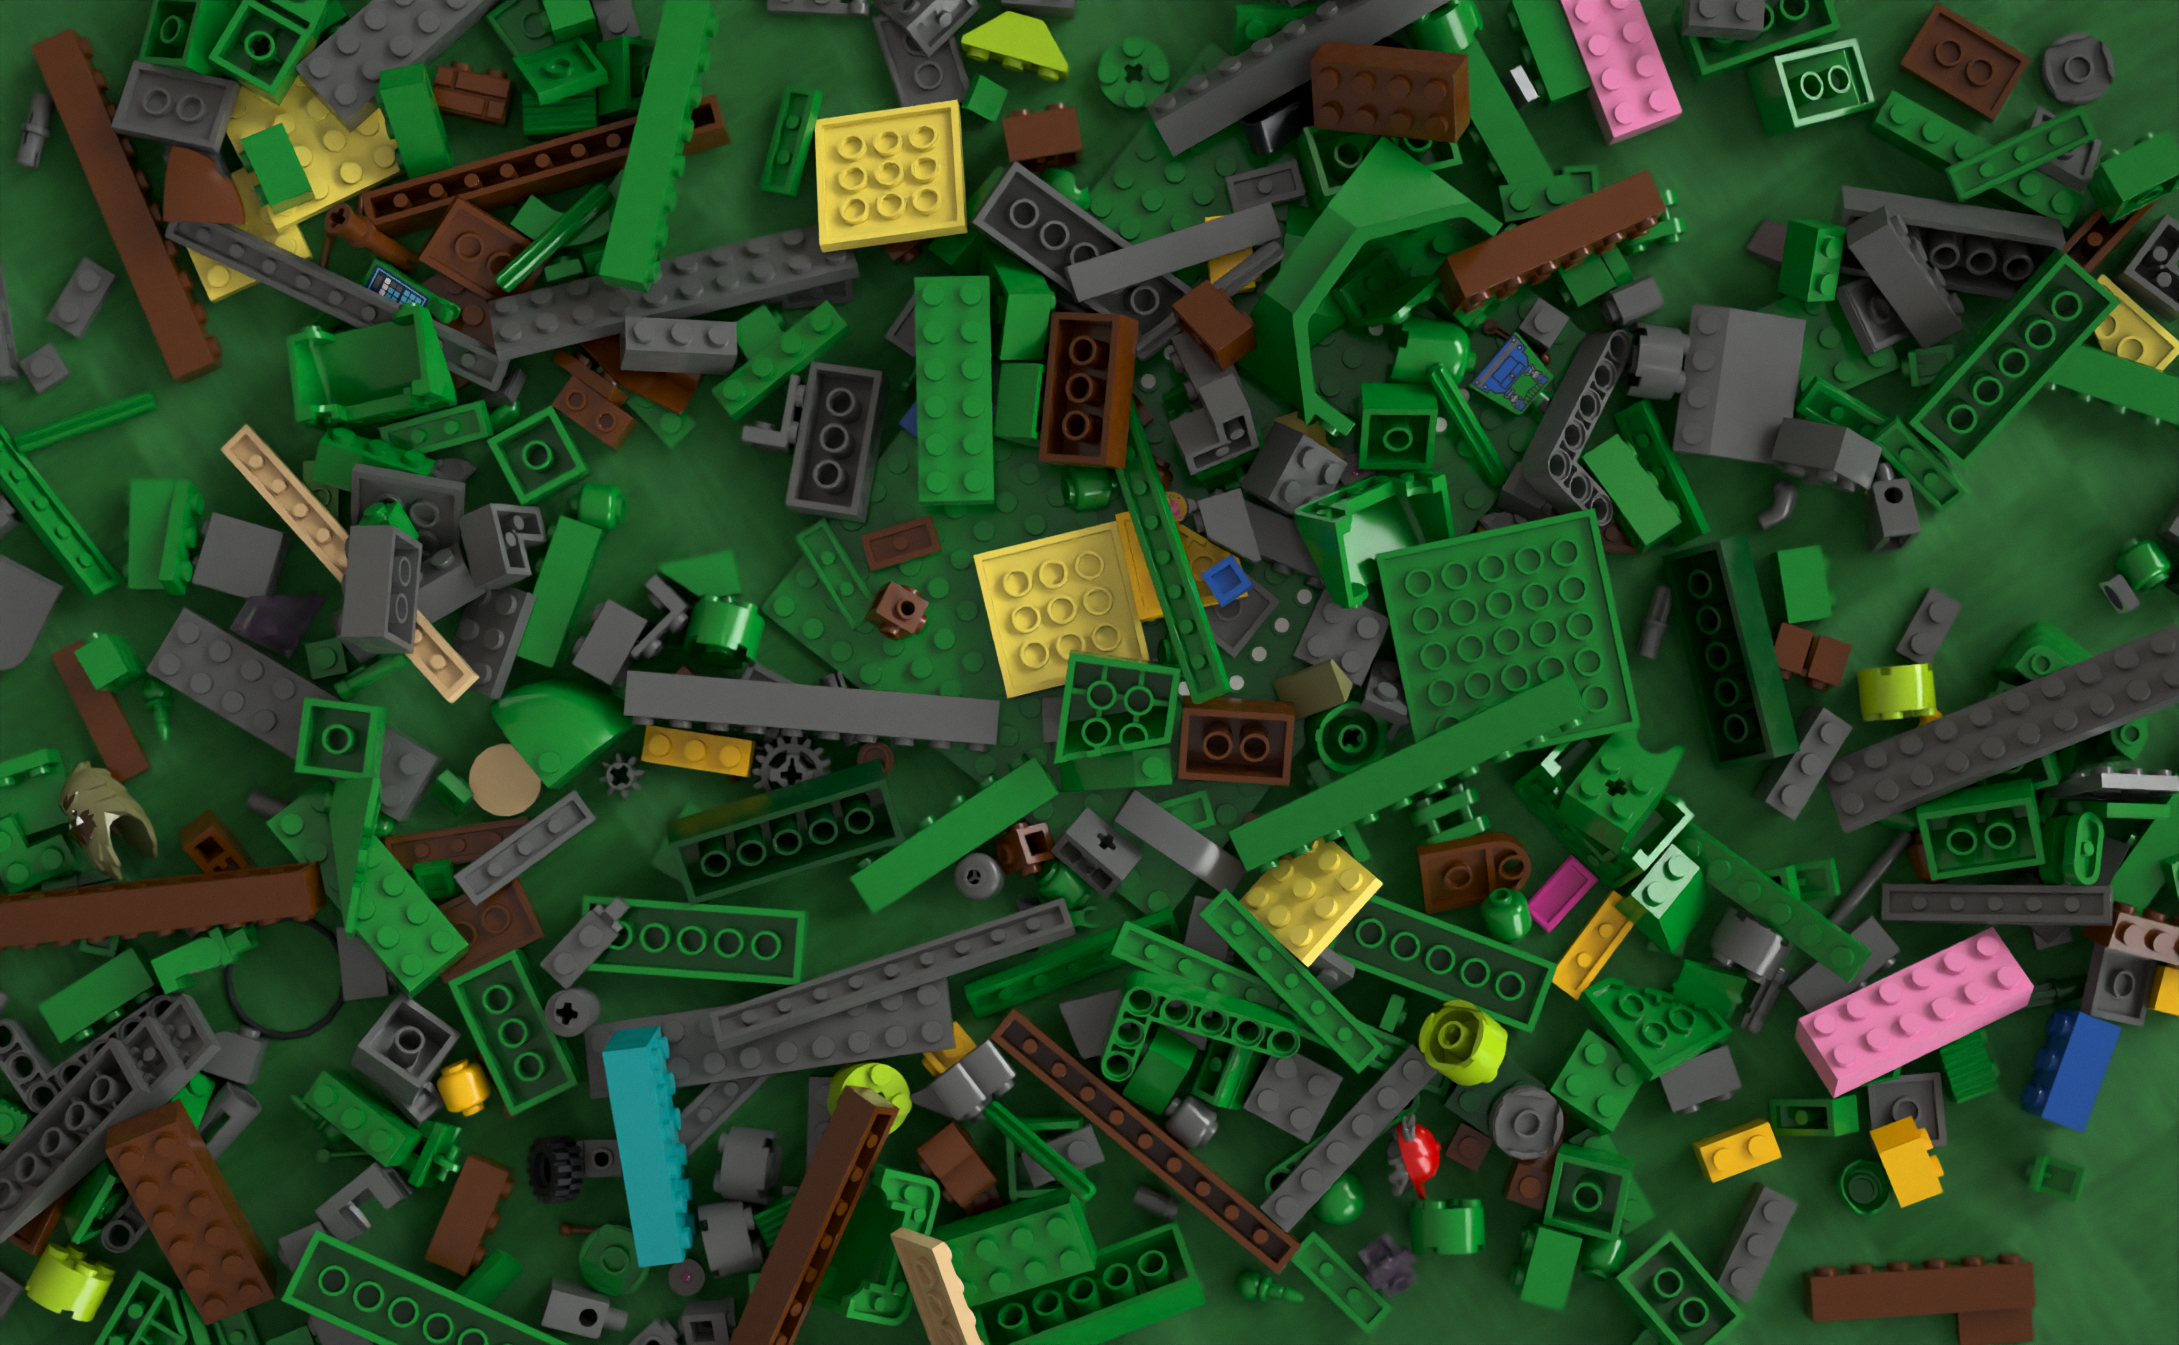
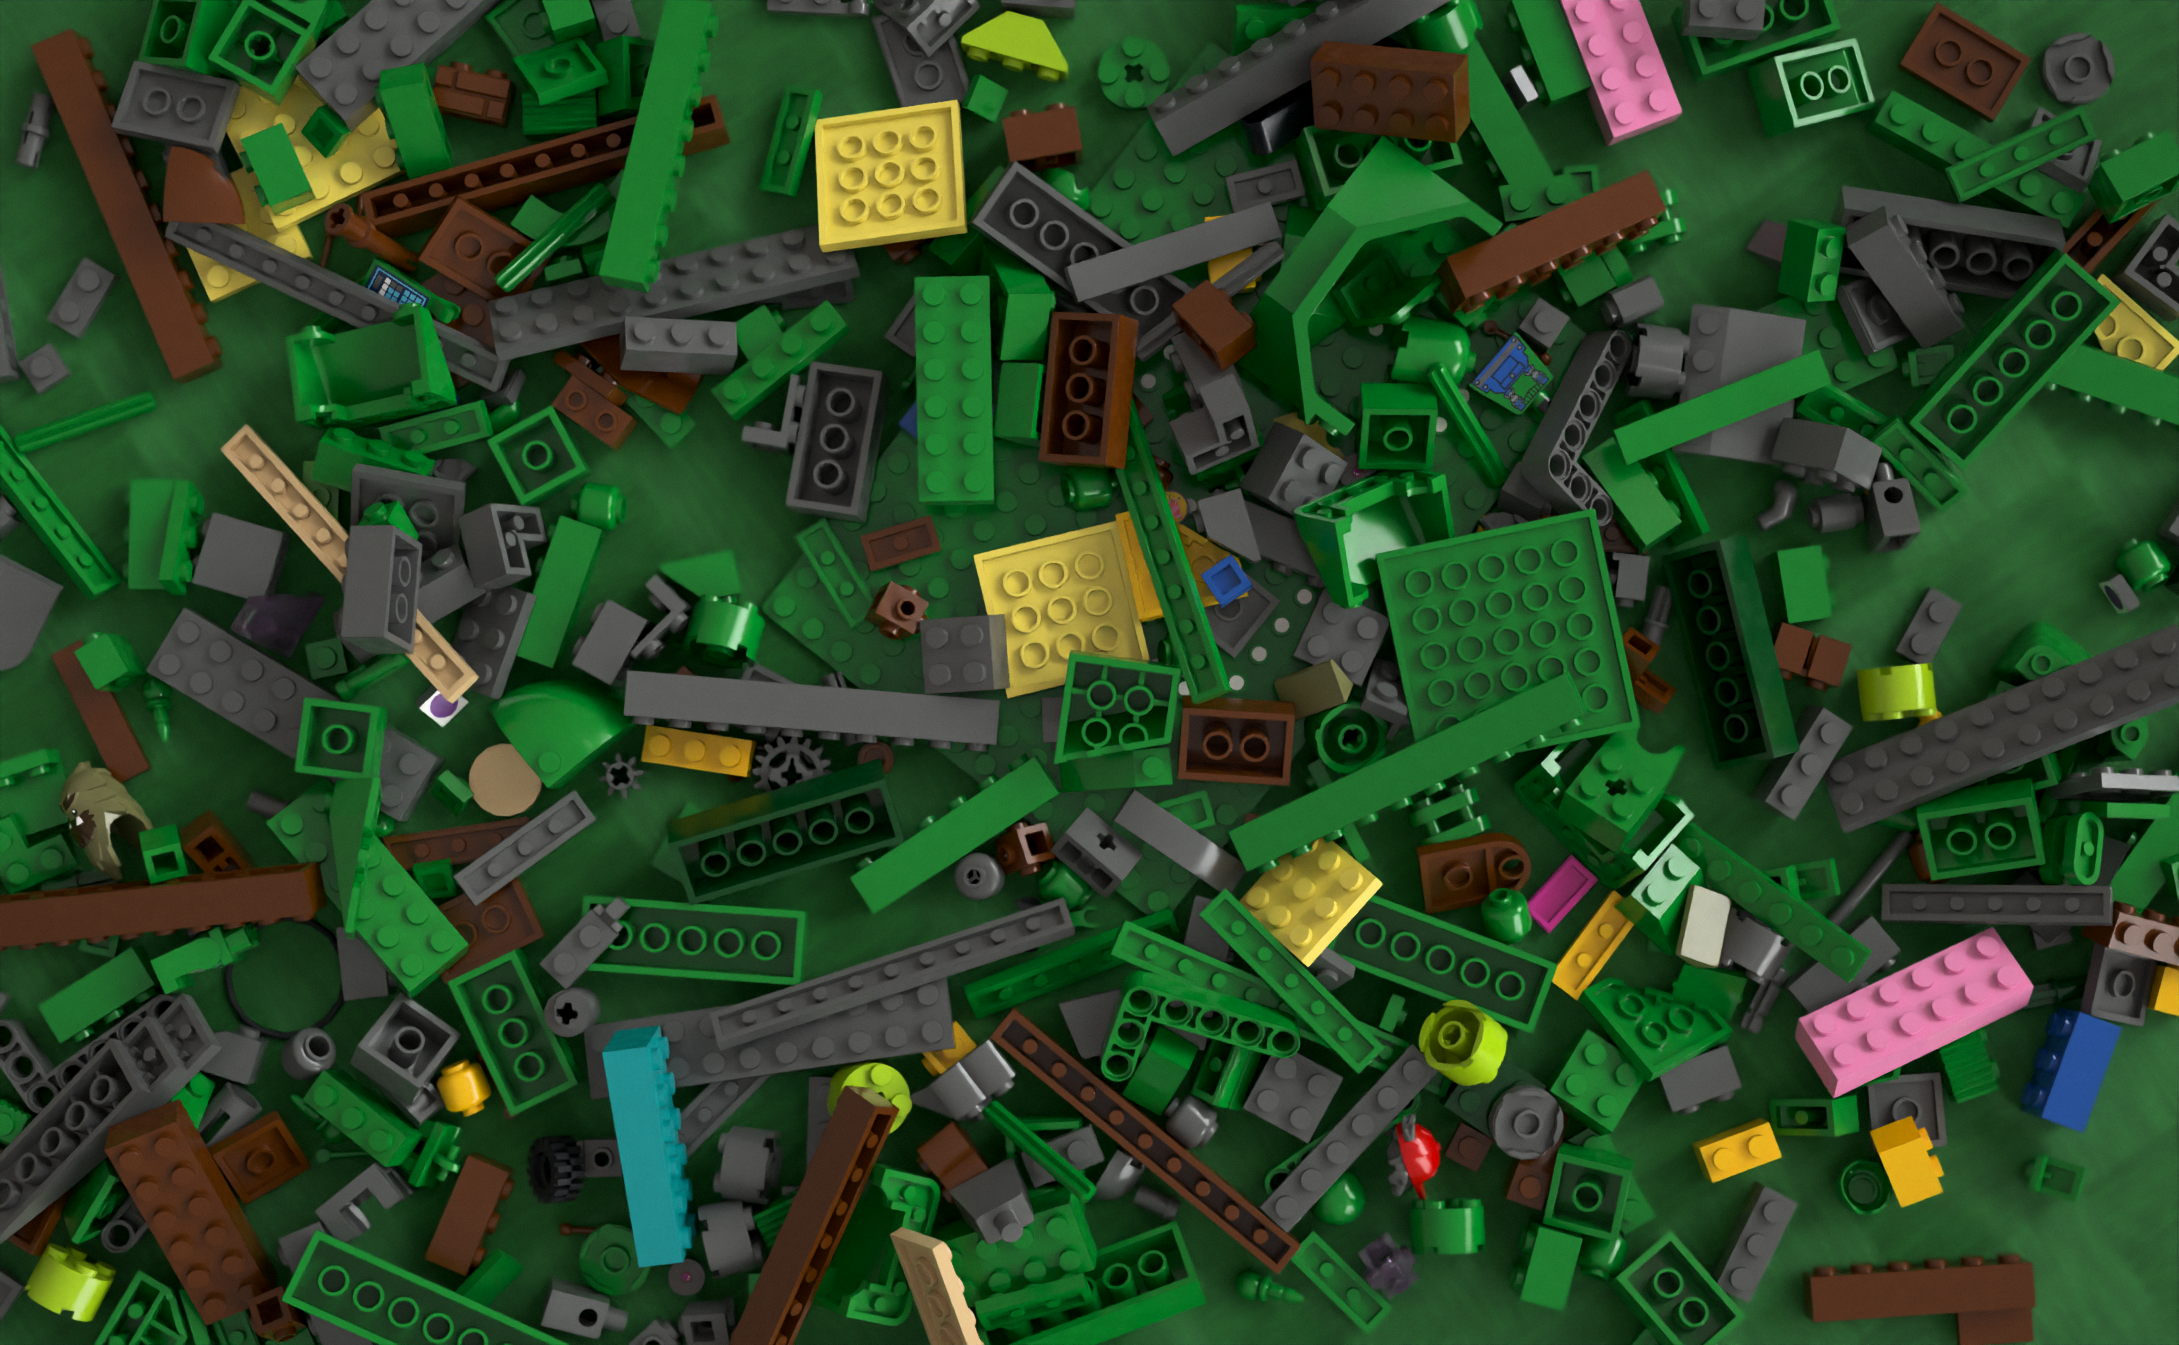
(163, 853): none -> green brick
(260, 1157): none -> reddish brown plate
(275, 1318): none -> reddish brown brick
(308, 1054): none -> dark grey head
(325, 131): none -> green plate
(438, 707): none -> tile
(964, 654): none -> dark grey brick
(995, 1203): none -> dark grey torso
(1034, 1301): none -> green plate
(1118, 1176): none -> dark grey brick
(1628, 578): none -> dark grey brick
(1649, 689): none -> reddish brown brick
(1703, 927): none -> slope
(1721, 407): none -> green tile
(1834, 512): none -> dark grey brick

